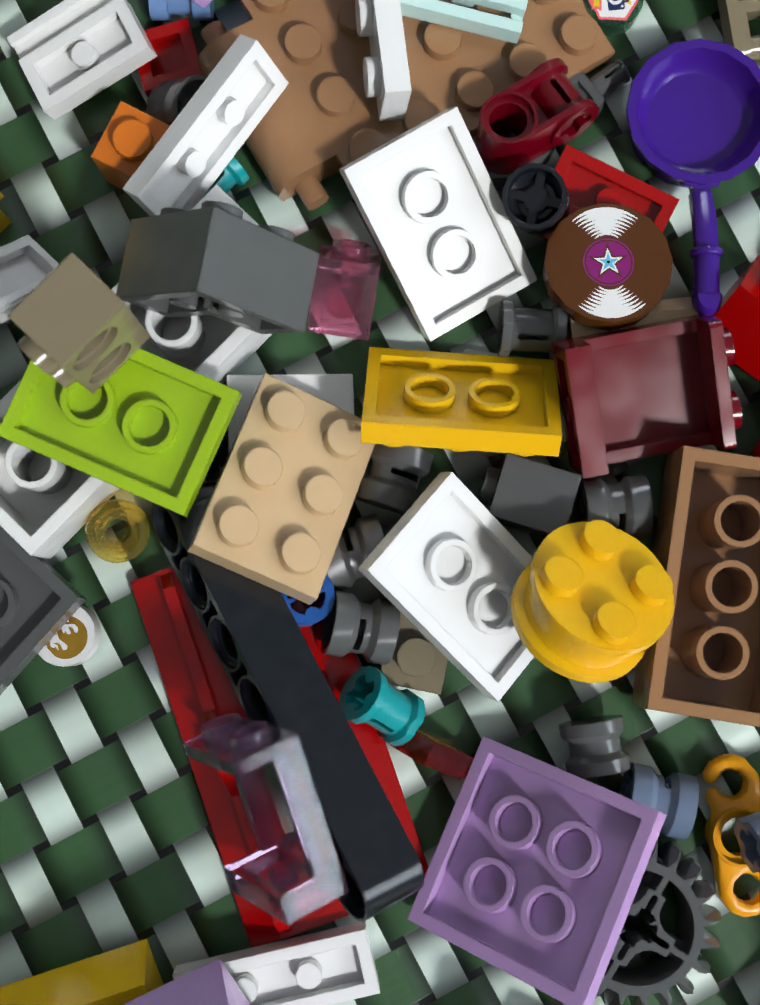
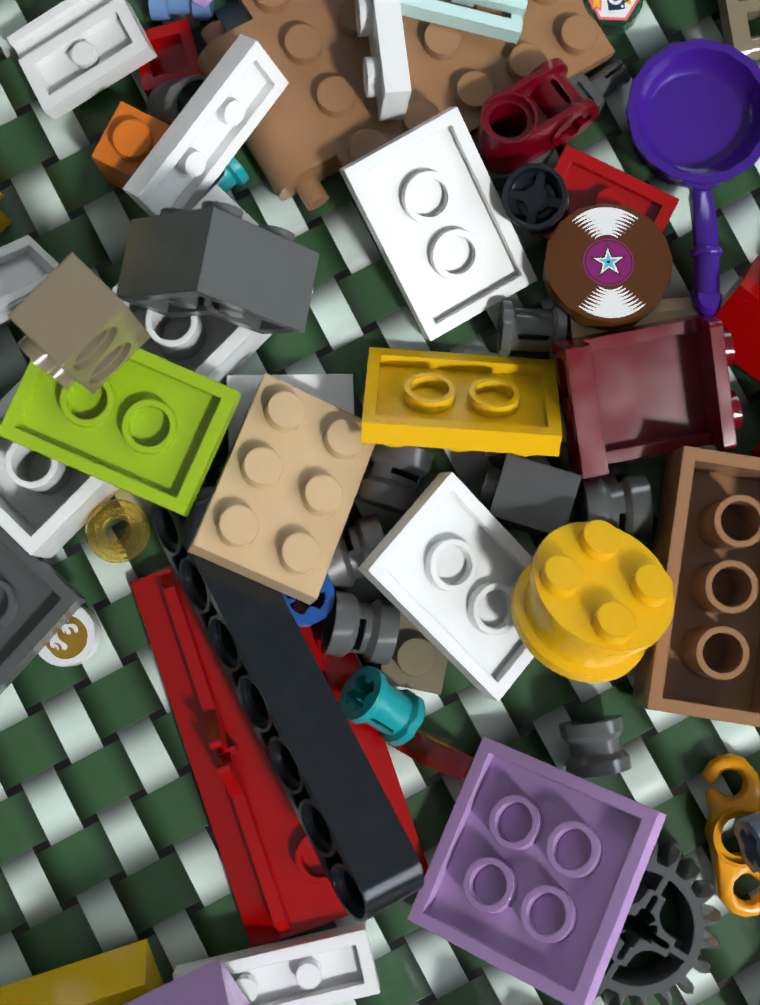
(295, 855): panel -> none
(344, 289): clear pink bracket -> none
(674, 796): sand blue wheel -> none

